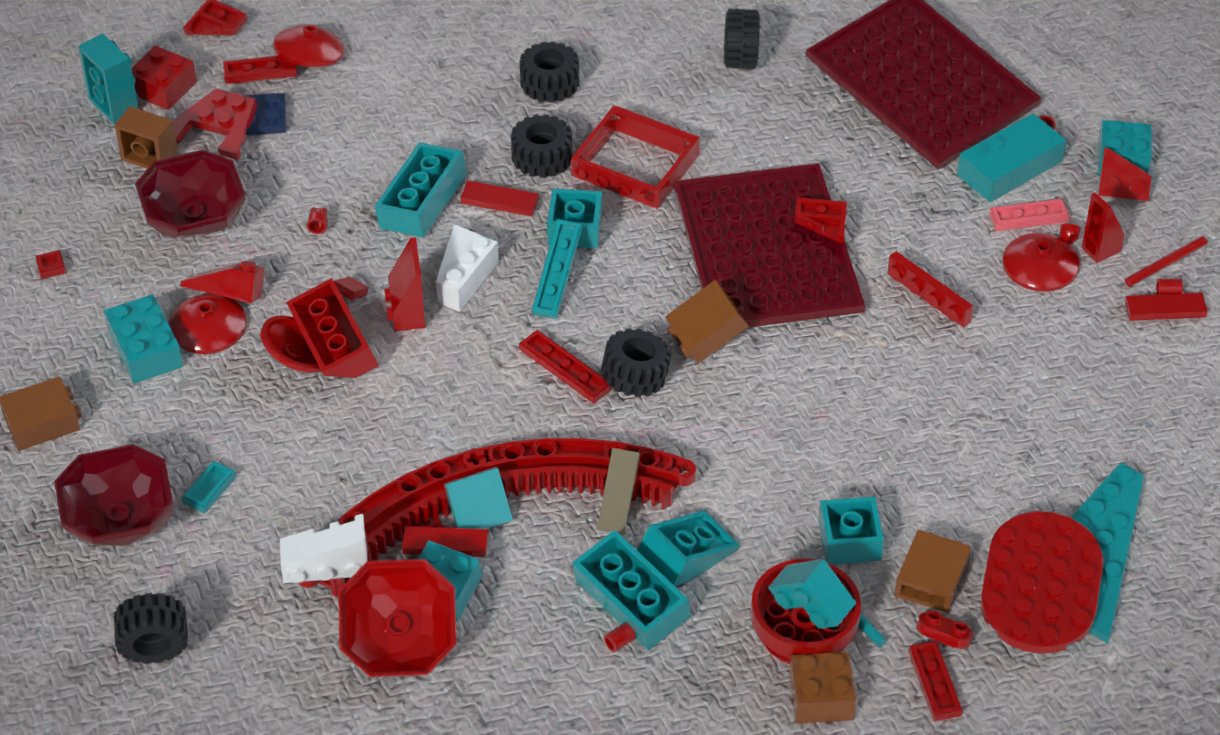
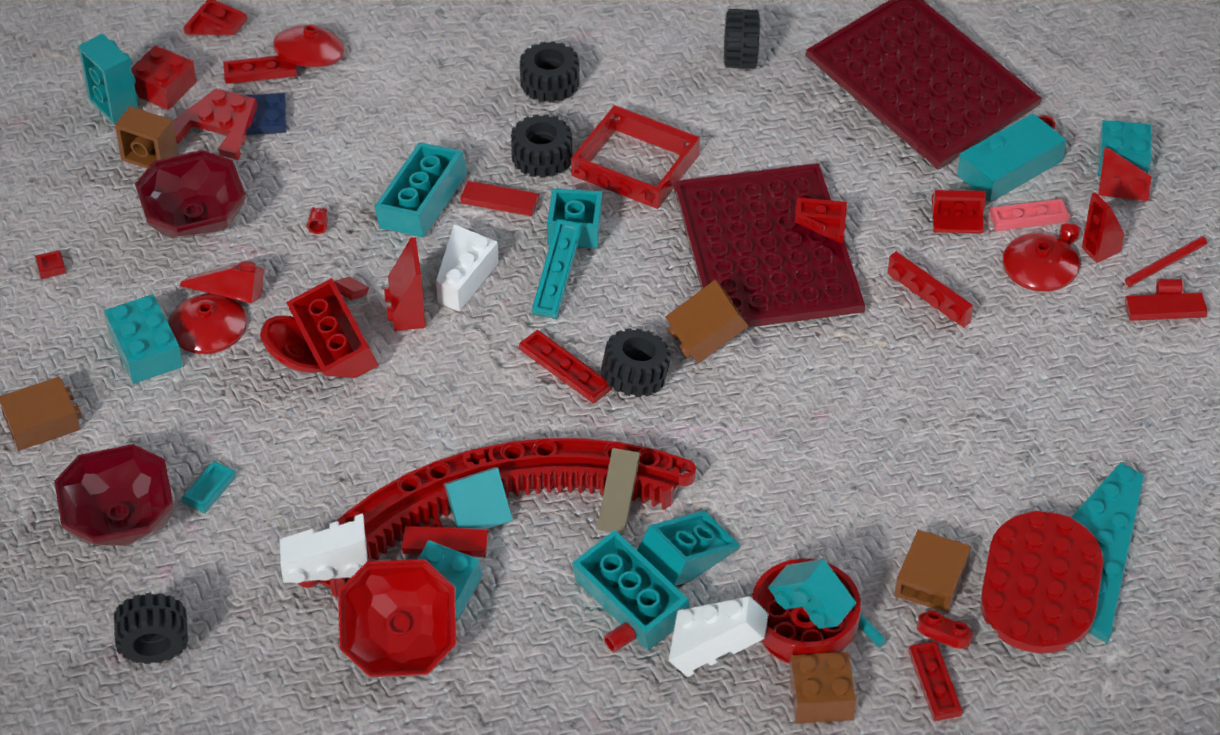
(714, 630): none -> white wedge
(850, 530): teal brick -> none
(958, 211): none -> red bracket

